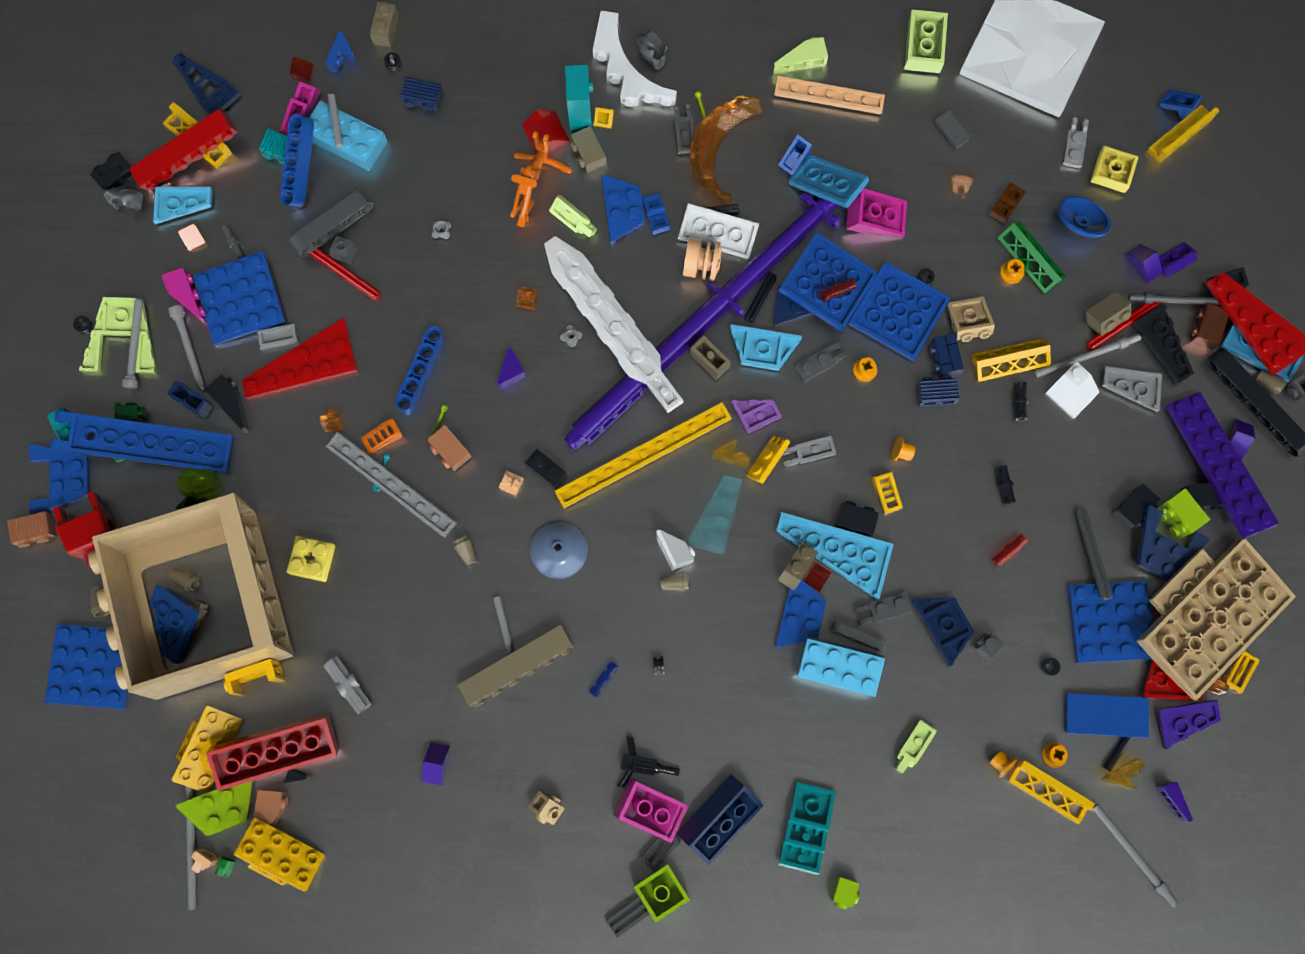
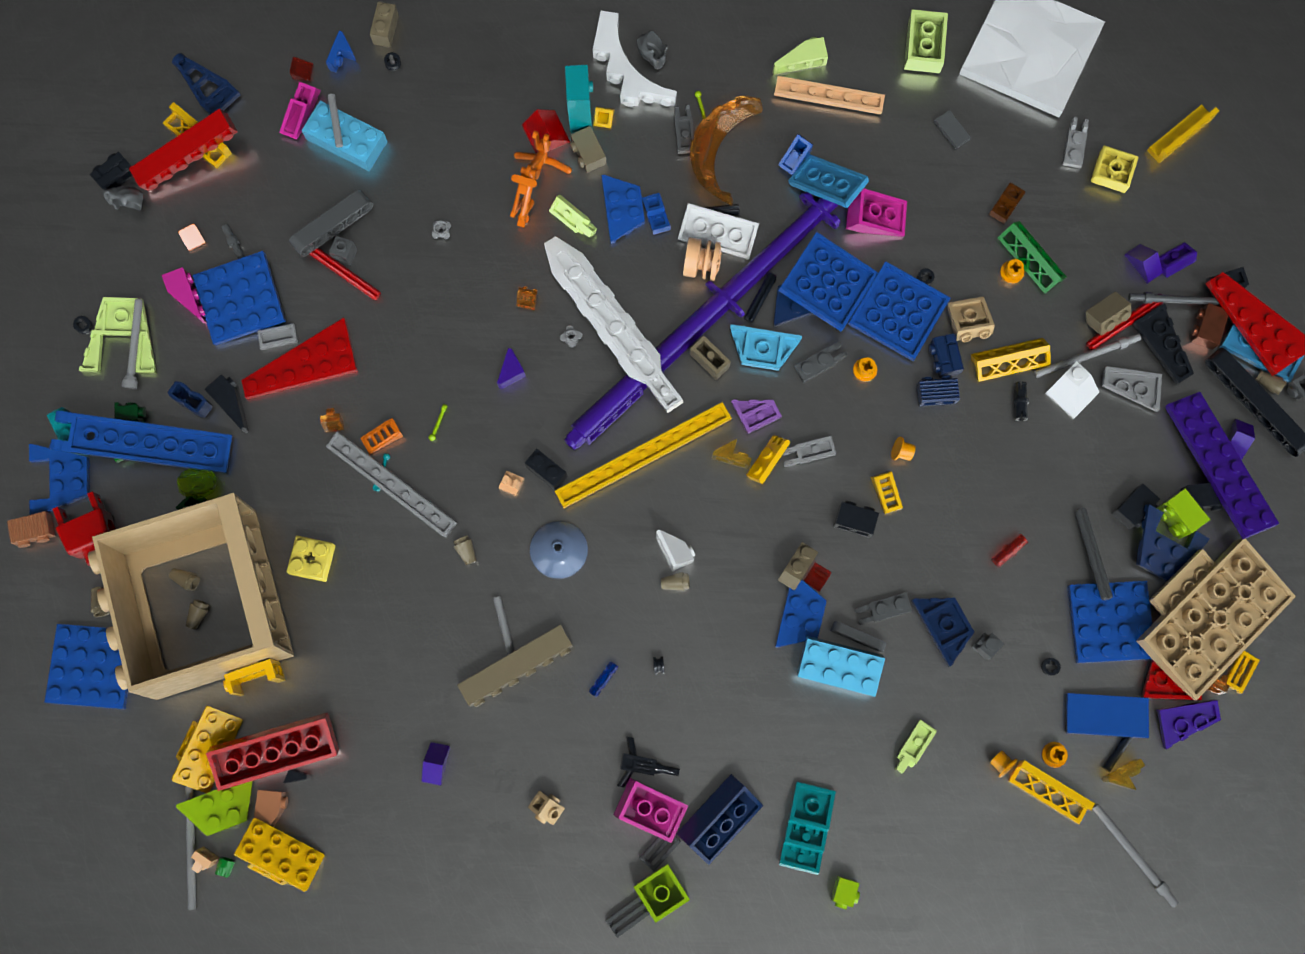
(173, 621): blue plate -> none
(177, 313): light grey piece -> none
(180, 201): medium azure wing -> none
(273, 145): teal brick -> none
(297, 161): blue beam -> none
(347, 684): light grey piece -> none
(420, 361): blue beam -> none
(421, 94): dark blue brick -> none
(449, 448): nougat brick -> none
(715, 523): clear light blue wing -> none
(837, 290): clear red pin -> none
(850, 554): medium azure wing -> none
(964, 180): clear orange tile -> none
(1005, 484): black pin -> none
(1084, 216): blue dish -> none
(1174, 796): dark purple slope -> none
(1181, 102): blue slope -> none

